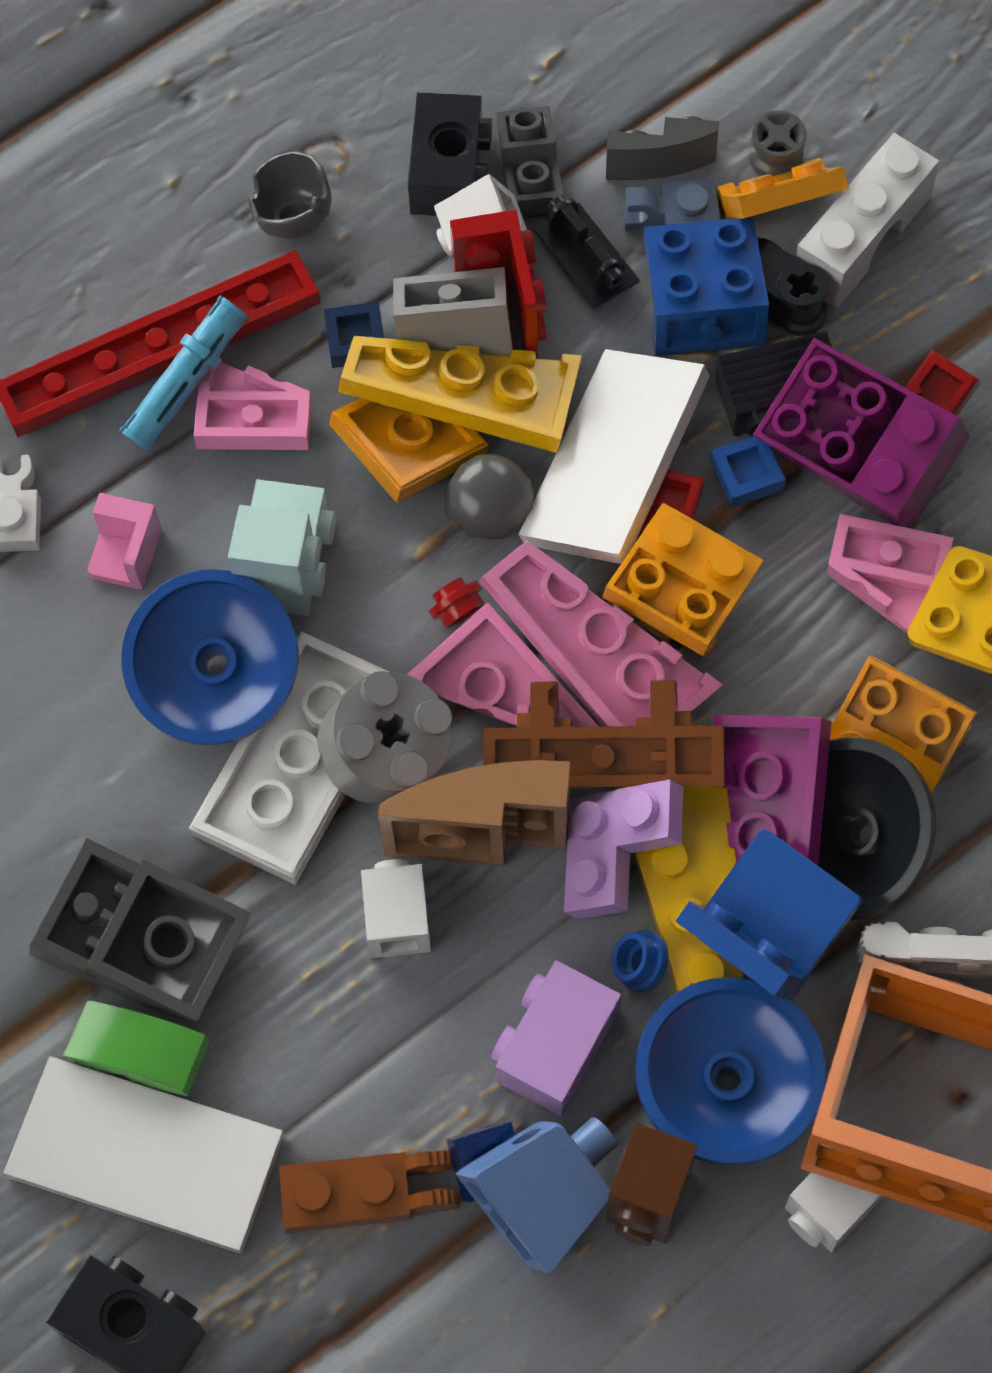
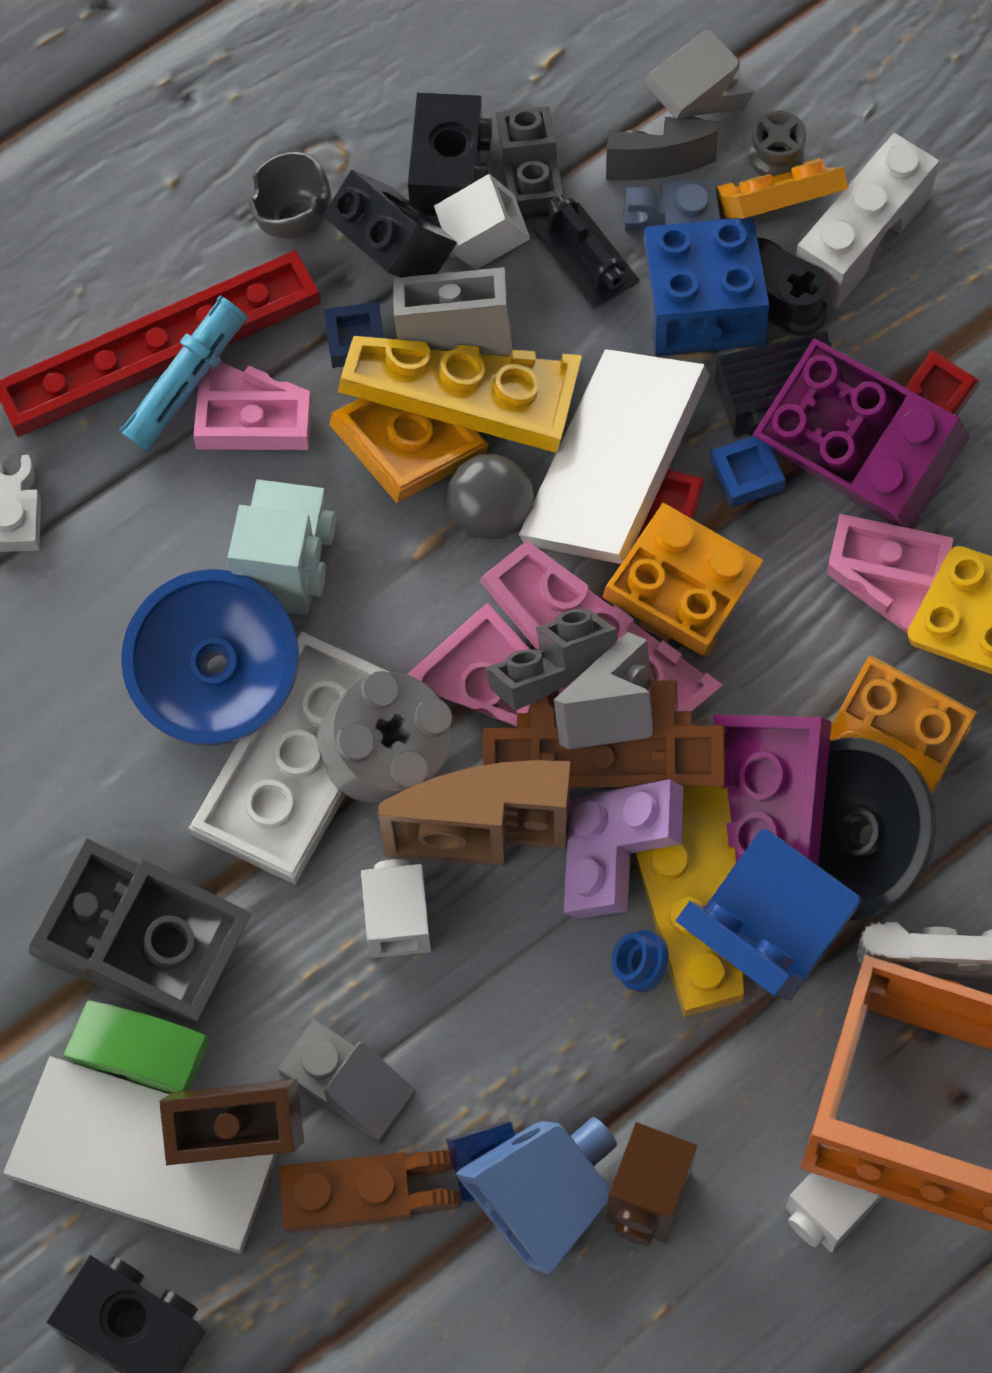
(125, 541): bright pink panel -> none
(231, 1122): none -> reddish brown brick
(347, 1079): none -> light grey slope
(388, 227): none -> black brick
(456, 602): red plate -> none
(498, 242): red bracket -> none
(556, 1037): lavender brick -> none
(564, 653): none -> dark grey slope
(608, 698): none -> light grey slope
(700, 79): none -> light grey slope
(737, 1031): blue dish -> none

